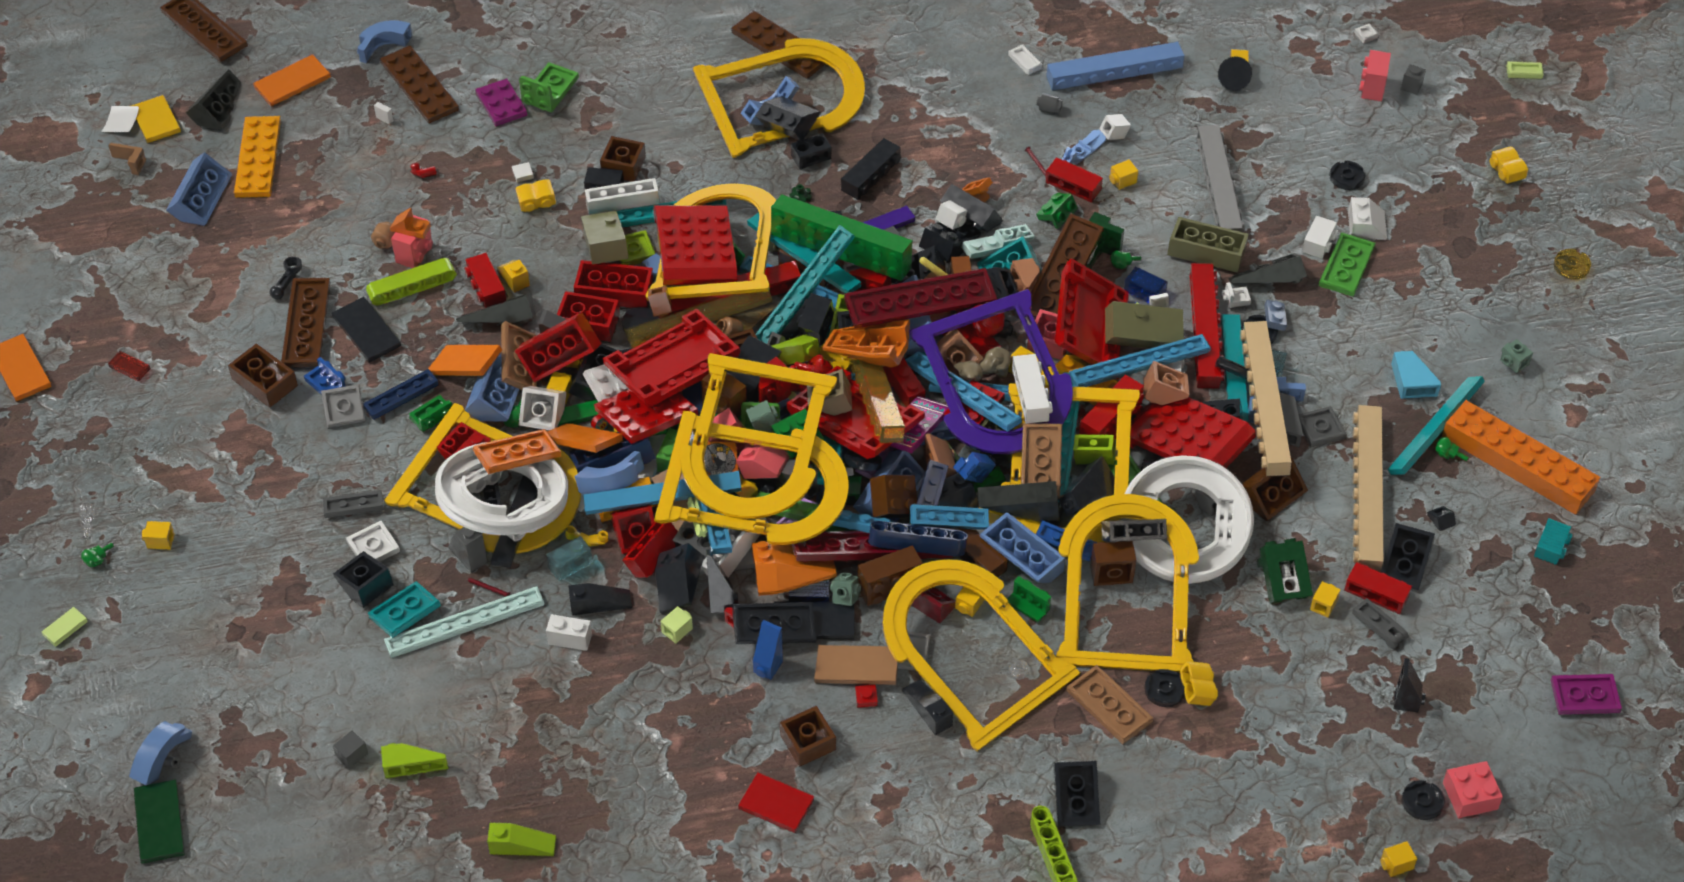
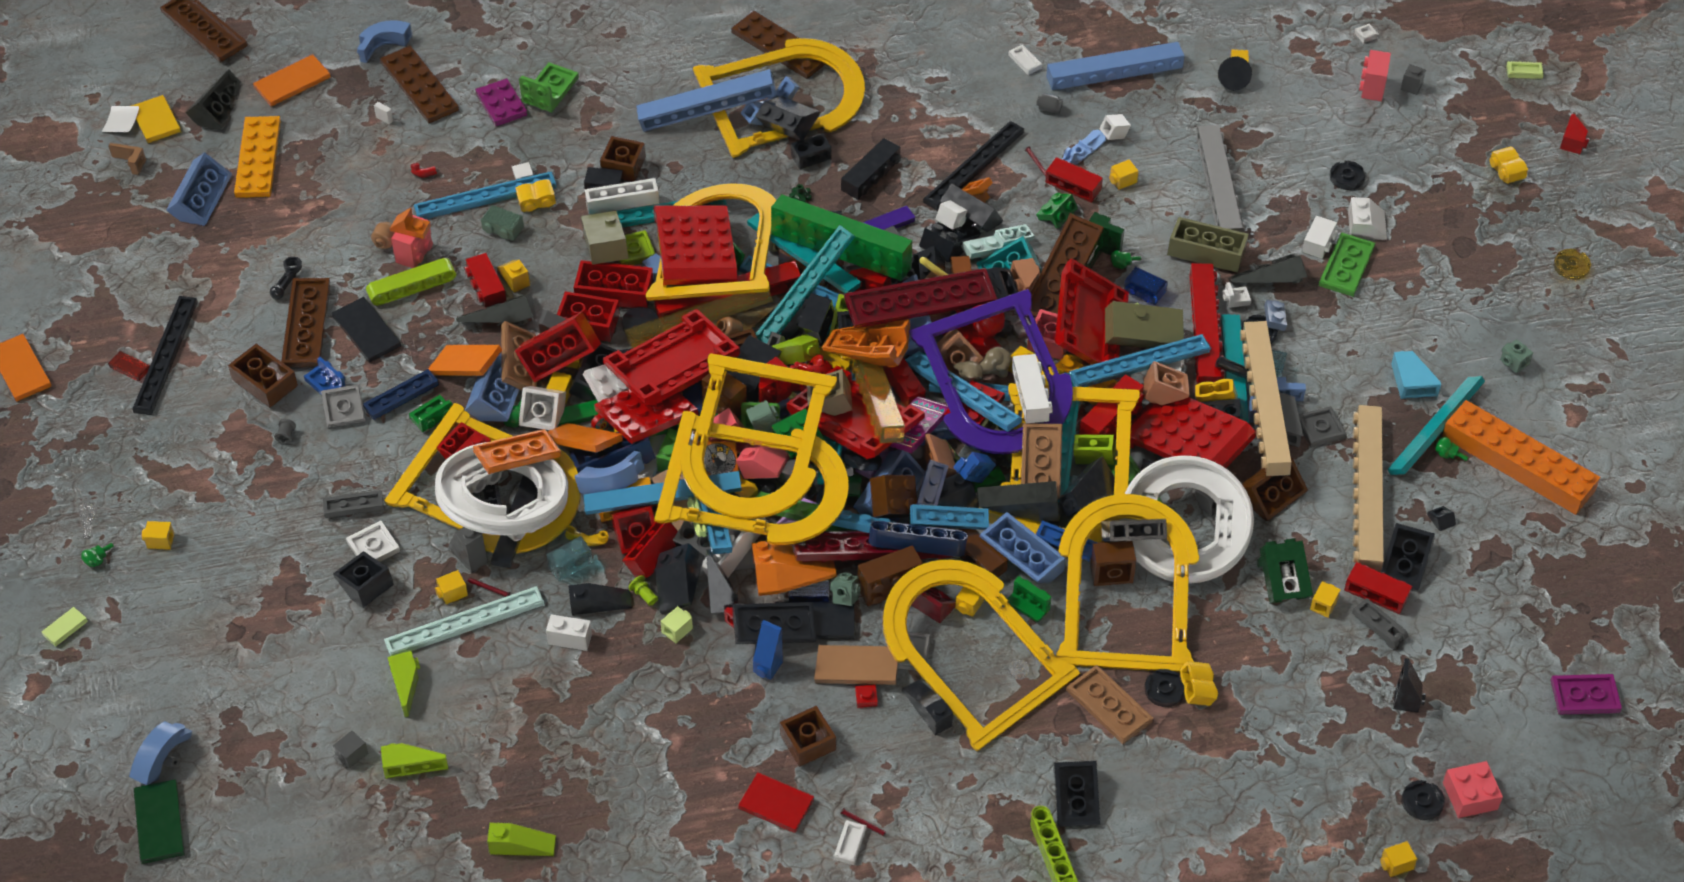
(165, 355): none -> black tile
(285, 430): none -> dark grey bush
(404, 609): teal tile -> none
(405, 678): none -> lime slope
(451, 587): none -> yellow brick
(476, 197): none -> dark azure tile
(502, 222): none -> sand green brick
(641, 588): none -> lime pin
(660, 301): dark orange brick -> none
(706, 100): none -> medium blue brick
(850, 842): none -> white tile
(862, 821): none -> dark red piece
(975, 162): none -> black tile
(1160, 300): white tile -> none
(1219, 390): none -> yellow brick
(1552, 541): teal brick -> none
(1574, 136): none -> red slope

